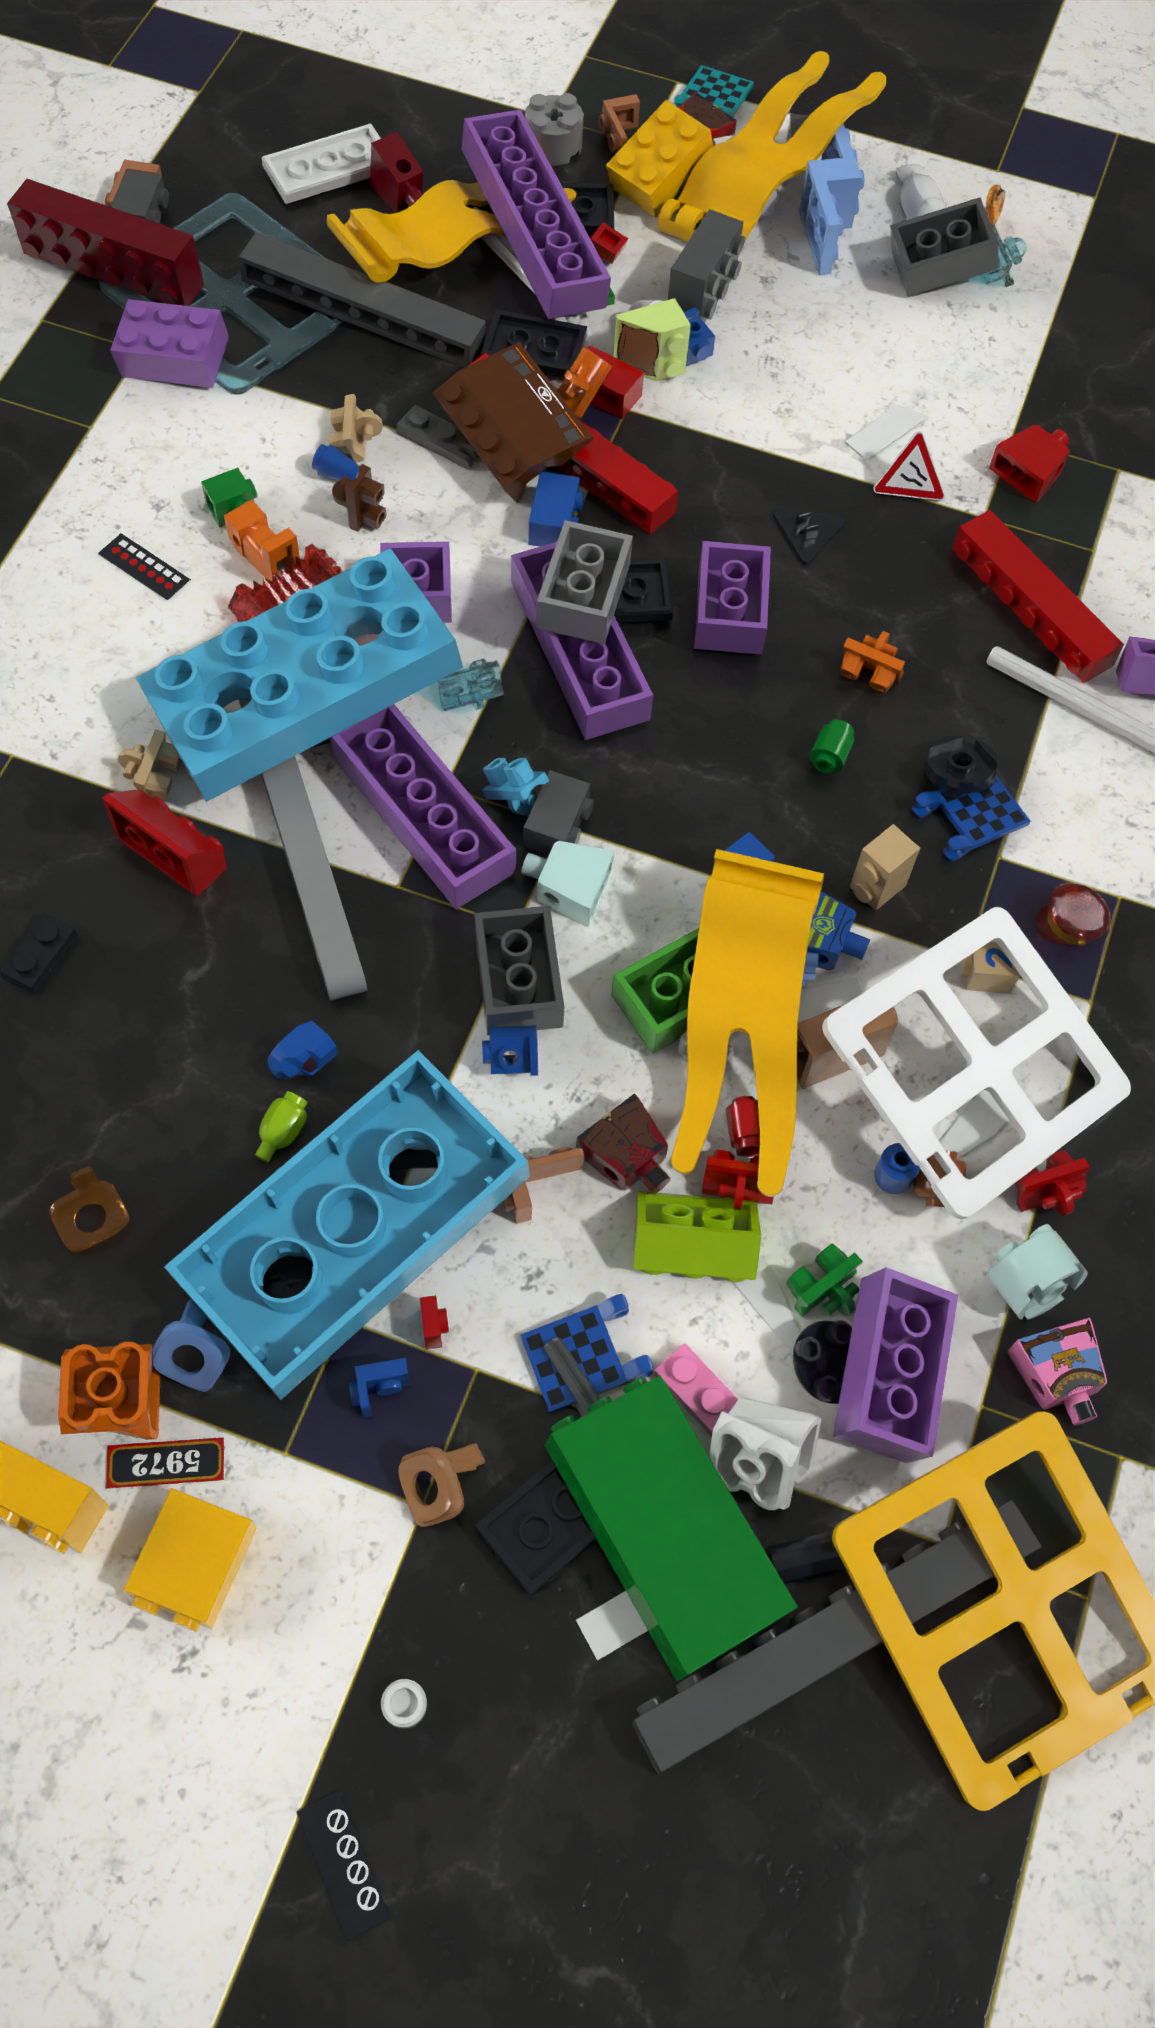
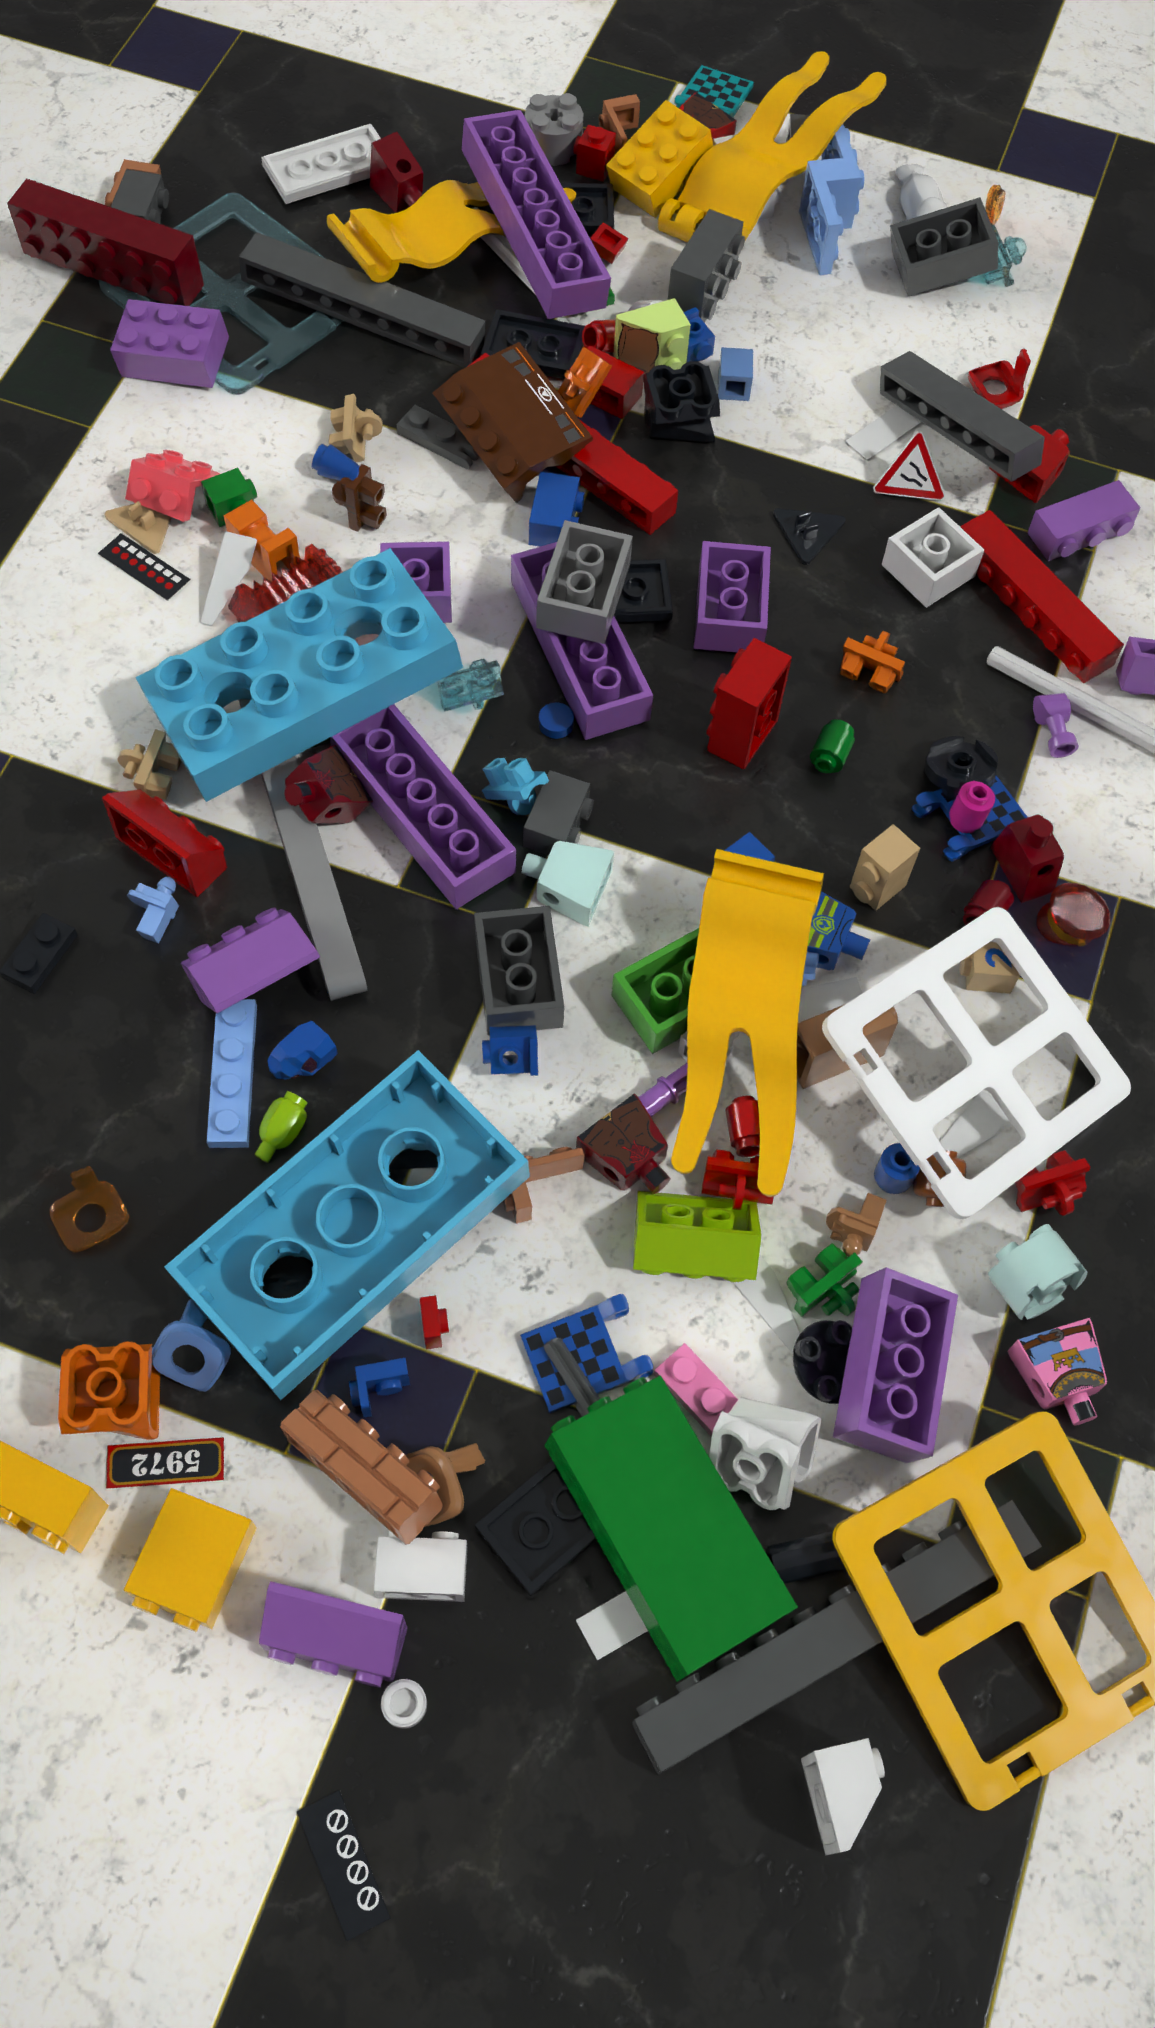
(141, 524): none -> tan piece
(159, 907): none -> light blue piece
(167, 482): none -> coral bracket
(230, 568): none -> white sticker
(232, 1076): none -> light blue plate
(248, 959): none -> medium lavender slope
(327, 788): none -> torso
(331, 1634): none -> medium lavender slope
(362, 1465): none -> nougat brick
(422, 1569): none -> white brick
(556, 720): none -> blue tile
(594, 151): none -> red brick
(600, 335): none -> red brick
(665, 1091): none -> medium lavender axle
(680, 402): none -> black piece
(735, 374): none -> medium blue brick
(747, 702): none -> red brick
(843, 1790): none -> white slope
(856, 1229): none -> medium nougat piece
(932, 557): none -> white brick
(961, 416): none -> dark grey brick
(971, 806): none -> dark pink brick
(988, 895): none -> dark red brick
(1005, 373): none -> red piece
(1029, 856): none -> dark red torso
(1054, 712): none -> medium lavender leg
(1083, 520): none -> medium lavender brick

